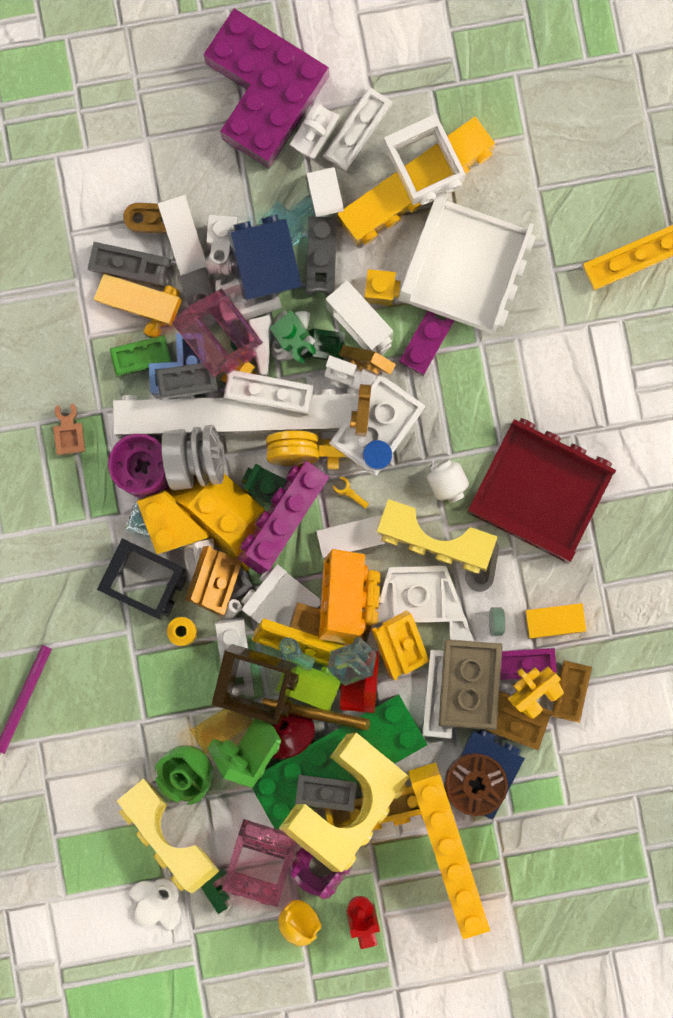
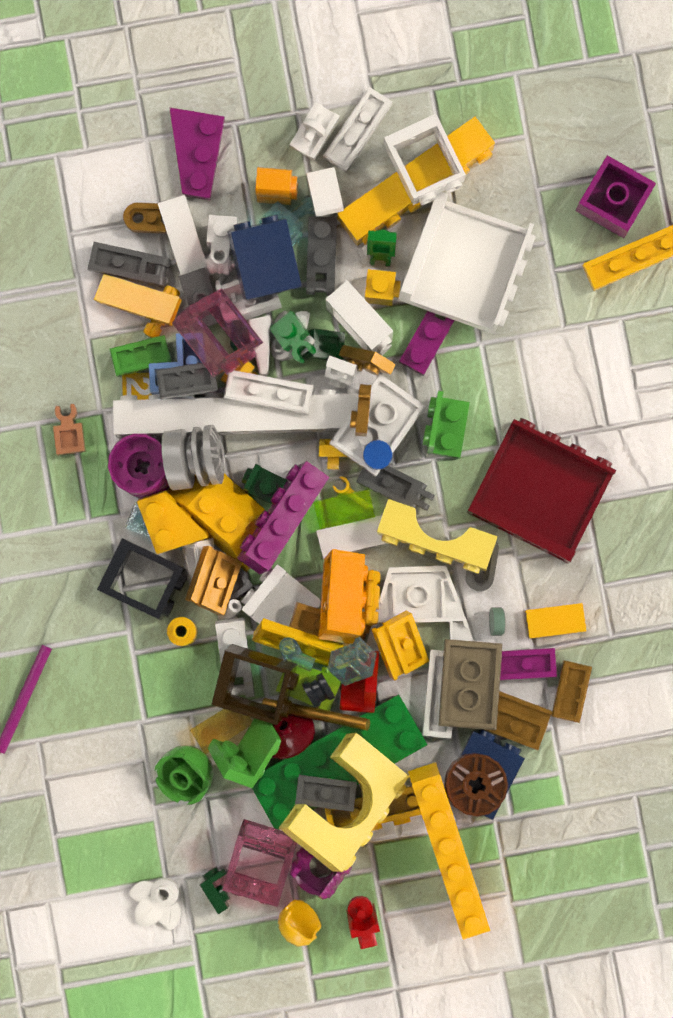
(136, 384): none -> yellow sticker
(145, 809): light yellow arch -> none
(197, 150): none -> magenta wing
(275, 186): none -> light orange brick
(278, 84): magenta brick -> none
(292, 448): yellow head -> none
(318, 690): none -> black wheel
(344, 509): none -> clear neon green plate
(381, 246): none -> green plate
(396, 487): none -> dark grey hinge
(447, 427): none -> bright green bracket
(447, 480): white head -> none
(532, 687): yellow hips -> none
(615, 196): none -> magenta brick

